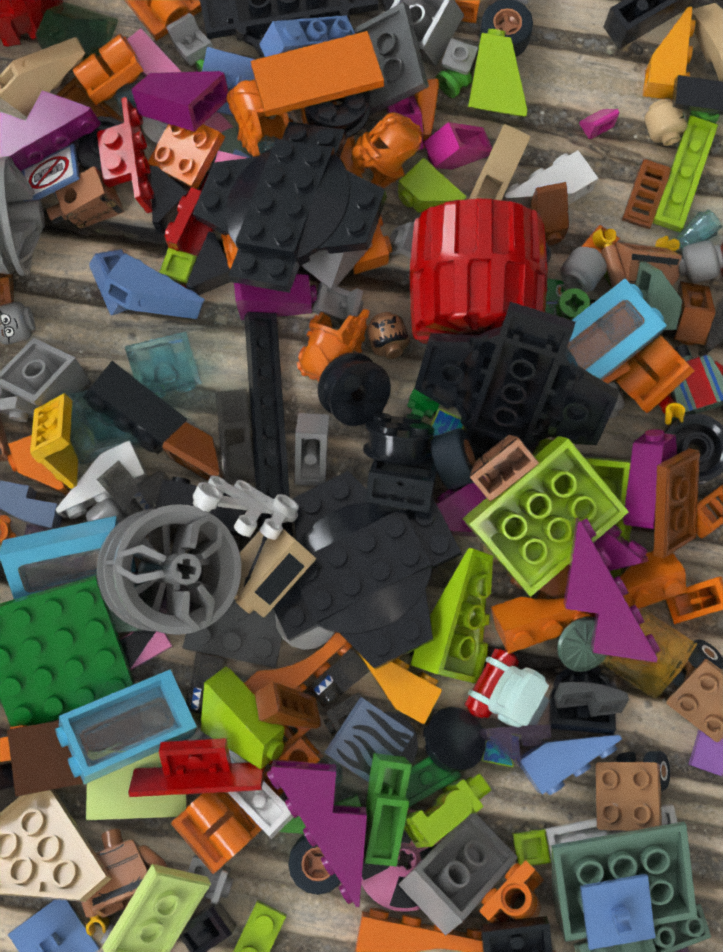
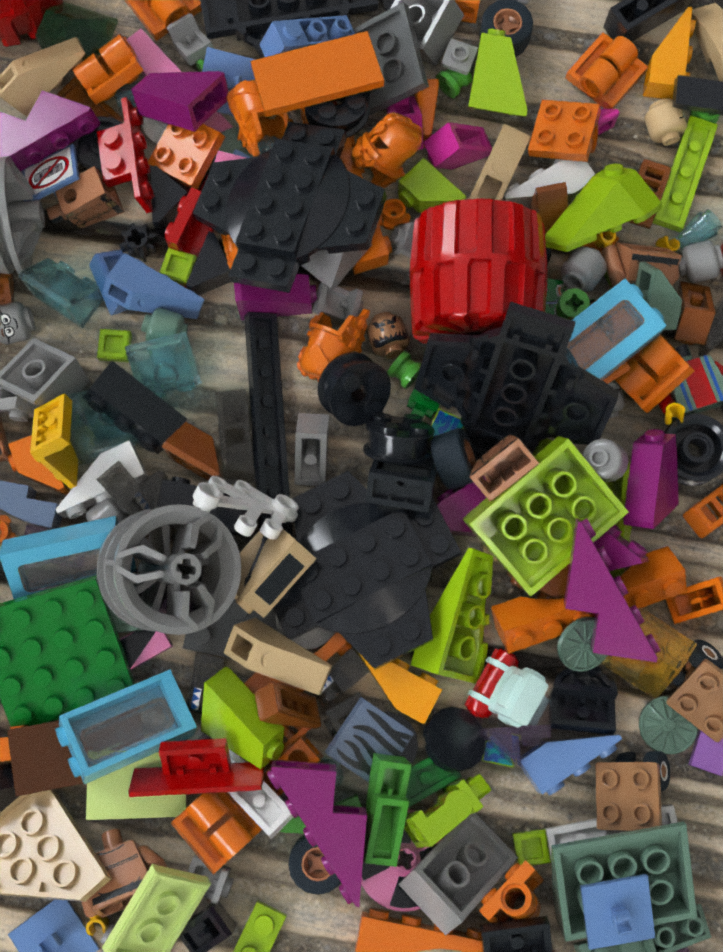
(63, 290): none -> clear light blue slope
(112, 345): none -> lime tile
(138, 233): none -> black gear
(162, 324): none -> sand green head
(276, 656): none -> tan slope
(396, 207): none -> orange plate
(404, 369): none -> bright green wheel
(565, 130): none -> orange plate
(599, 698): dark grey slope -> none
(603, 206): none -> lime wedge
(606, 459): none -> light grey head
(607, 70): none -> orange plate
(665, 728): none -> sand green wheel
(676, 502): dark orange tile -> none

